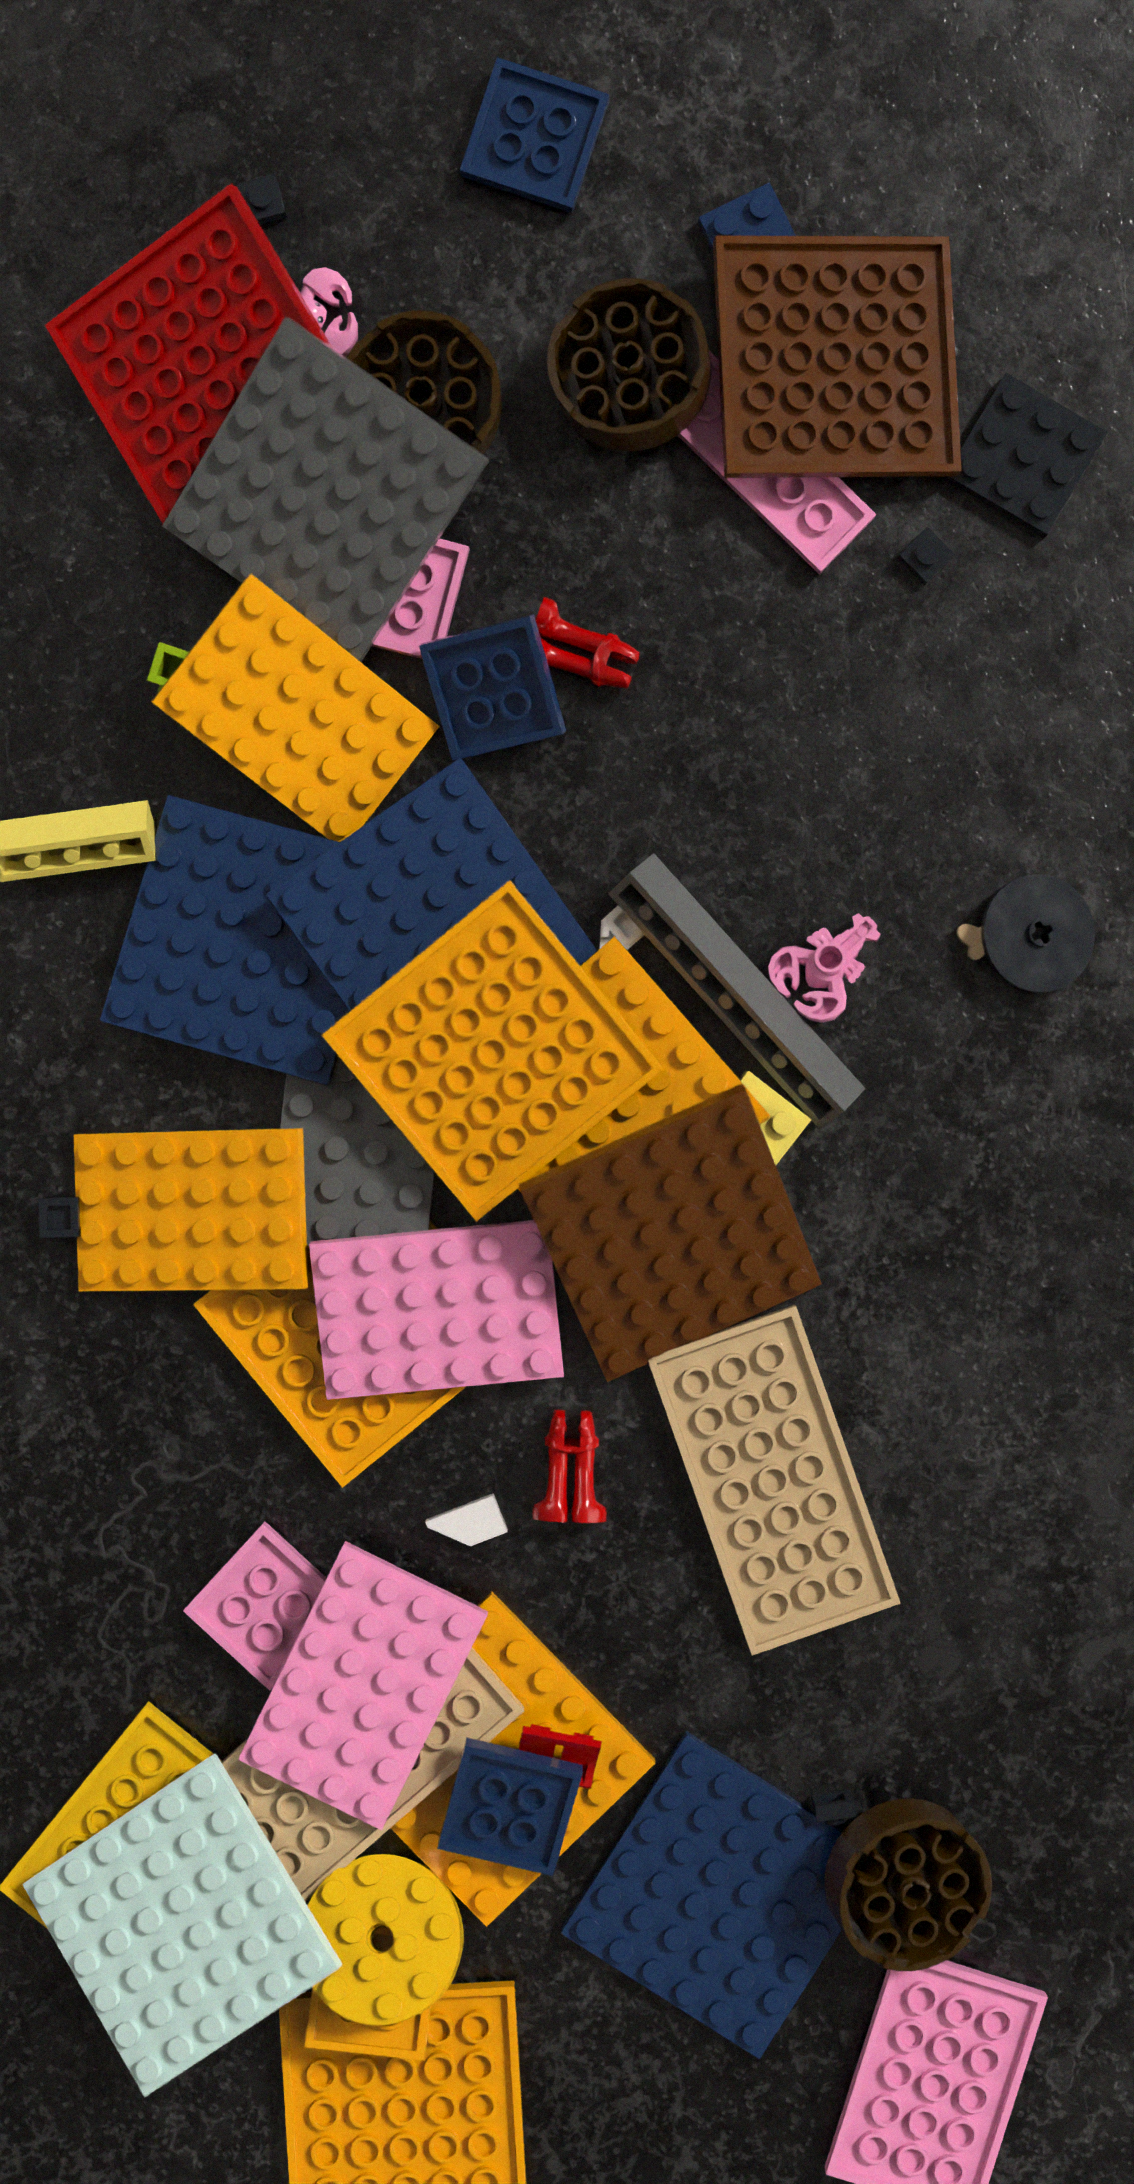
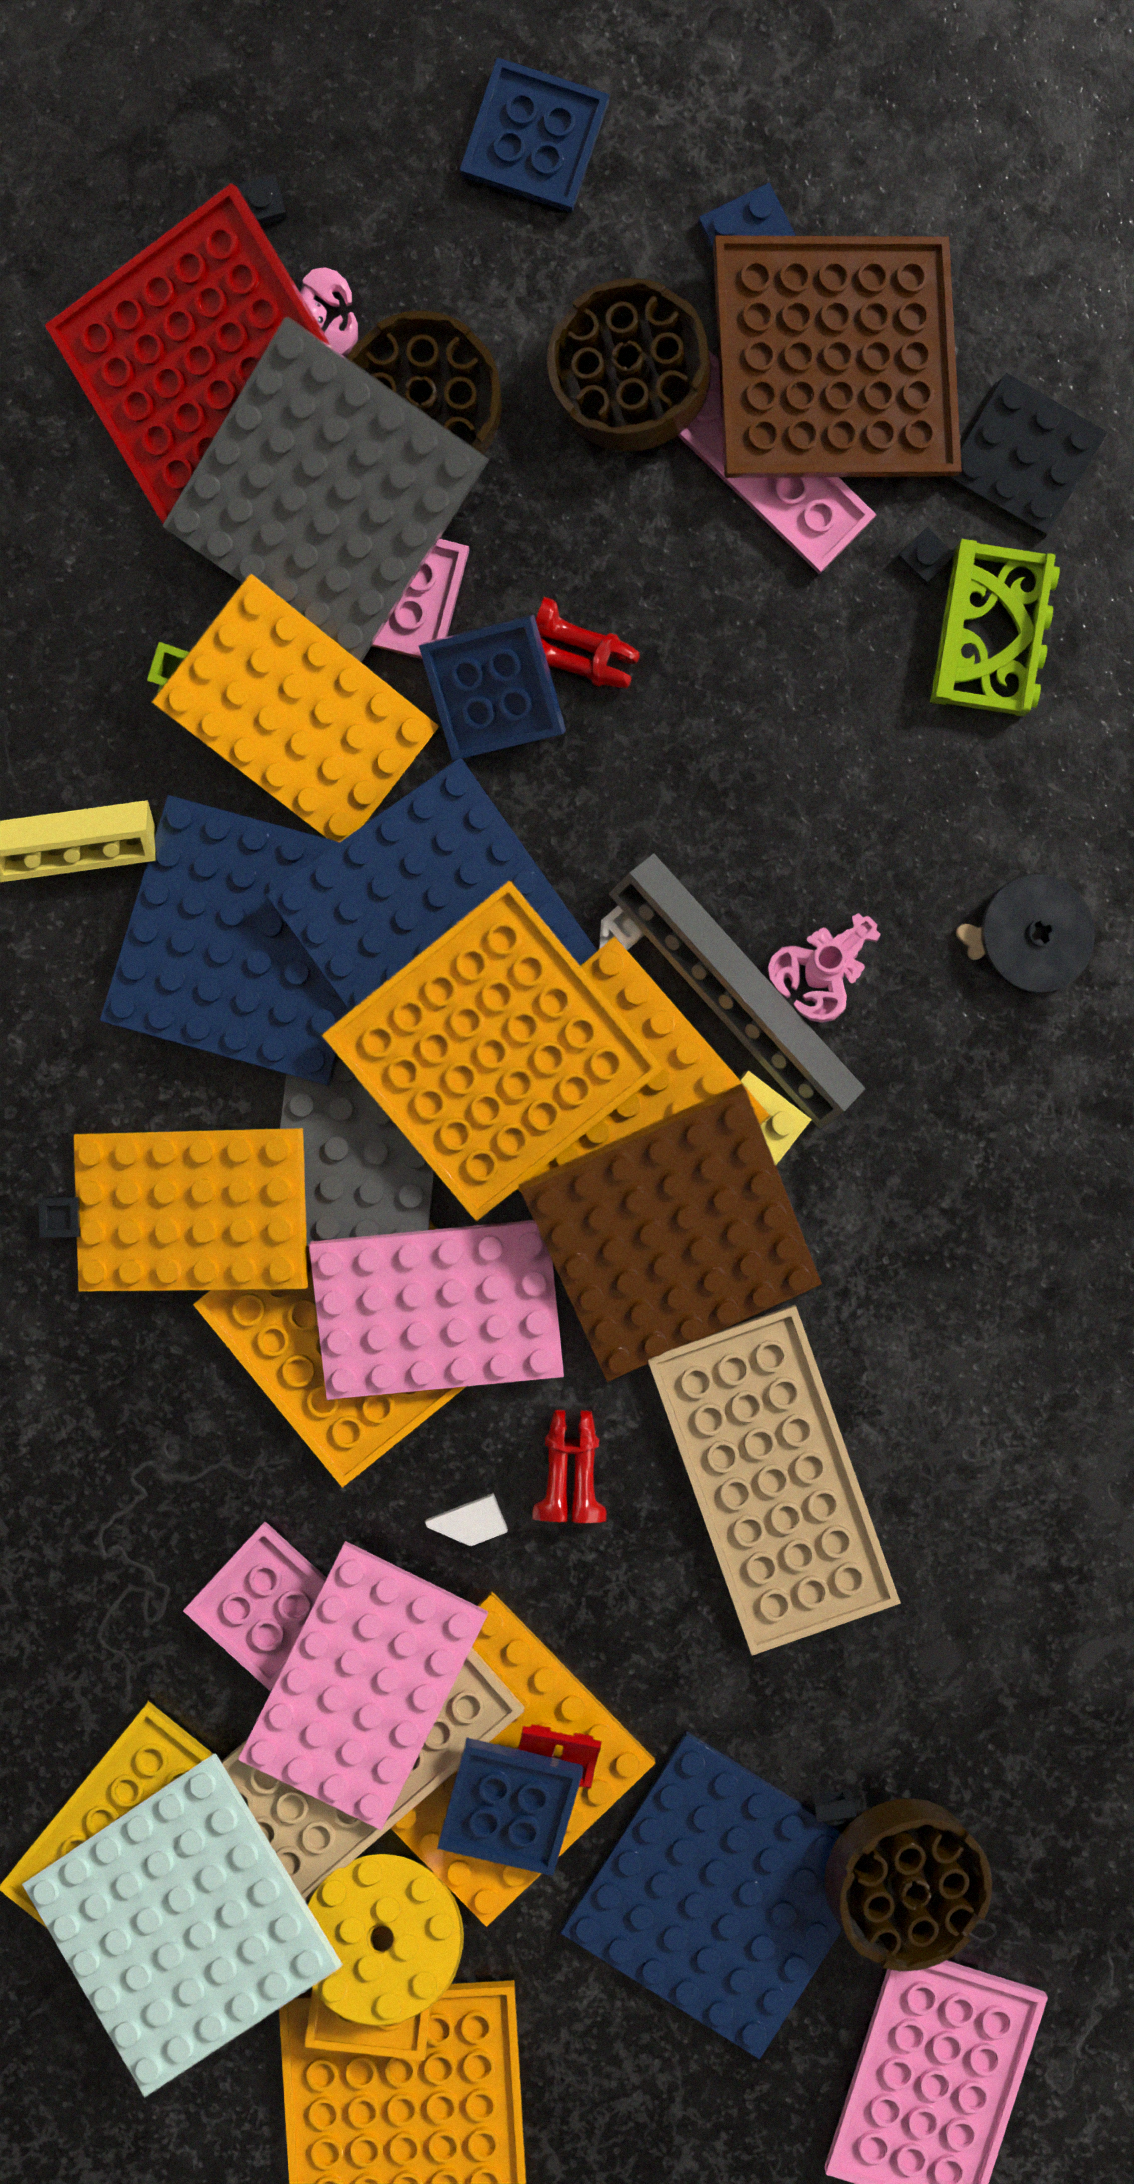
(968, 579): none -> lime fence

